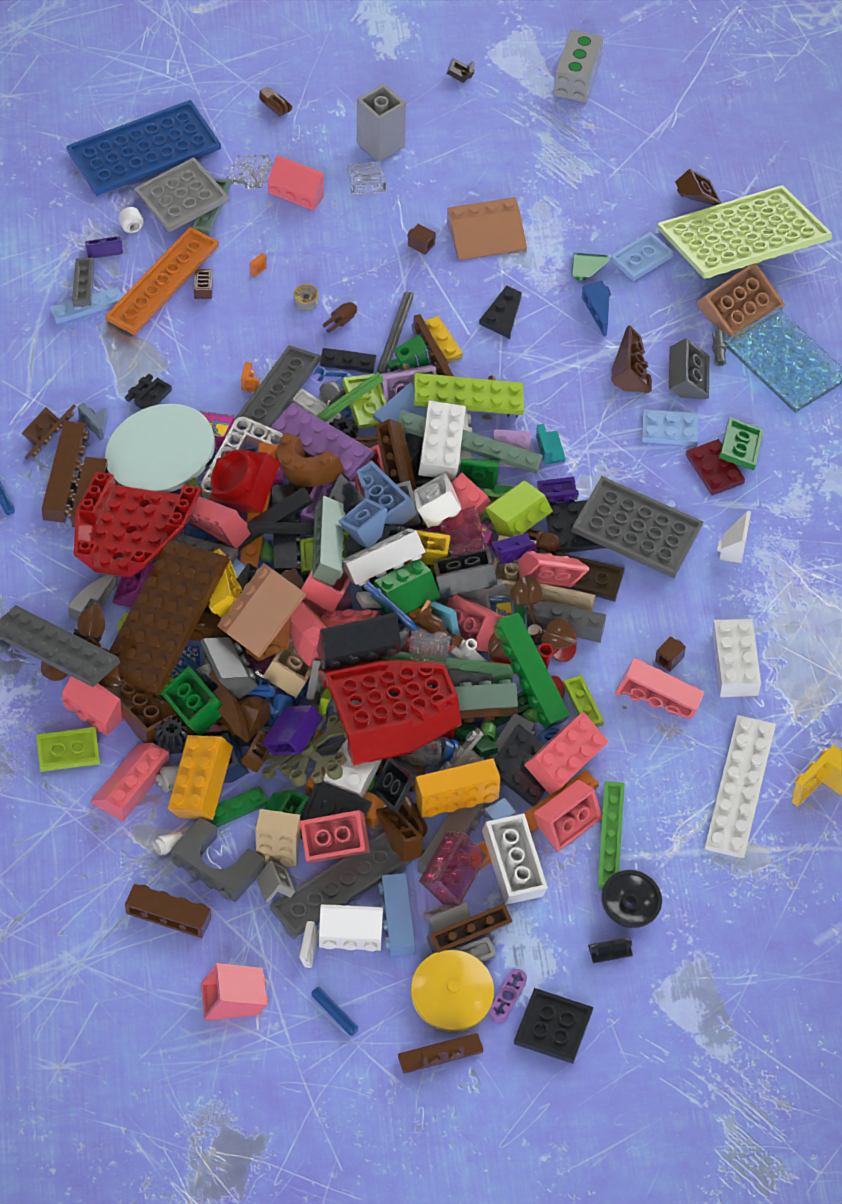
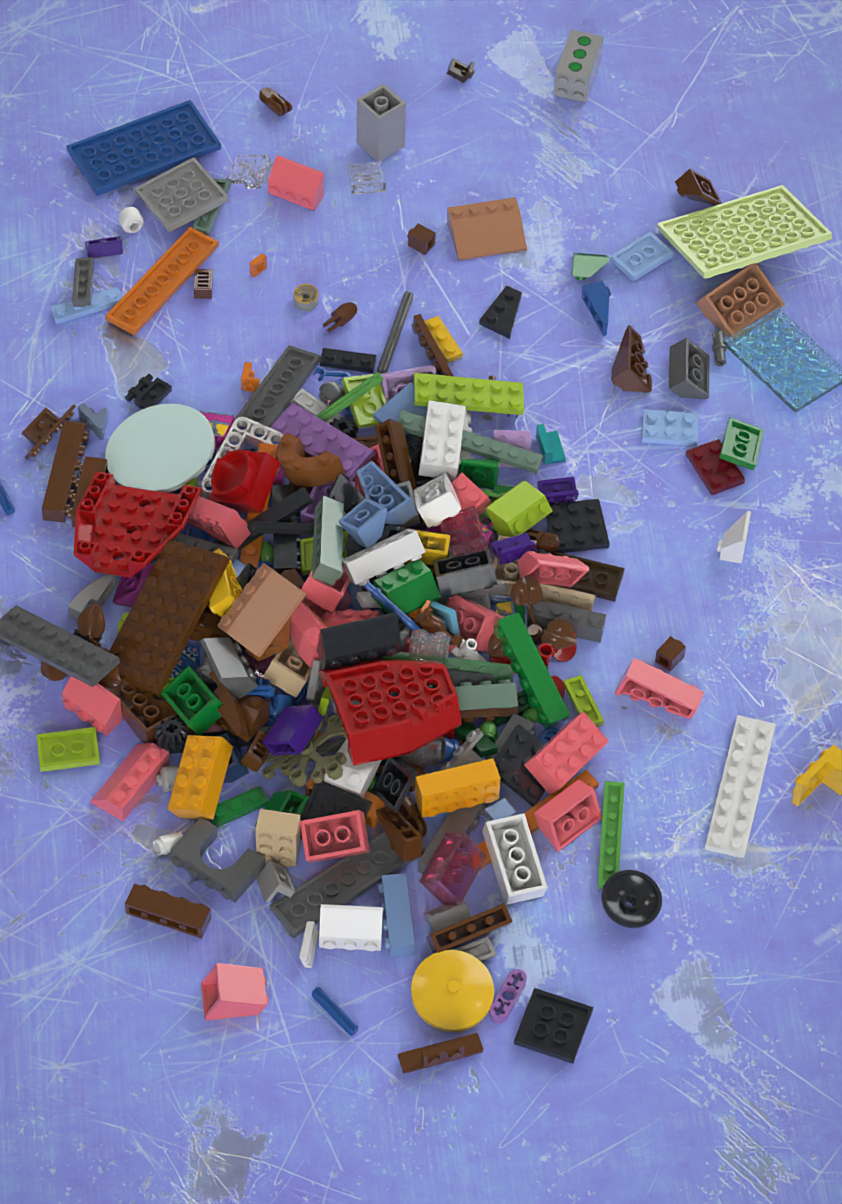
(410, 355): green torso -> none
(610, 950): black hinge -> none
(637, 526): dark grey plate -> none
(736, 658): white brick -> none

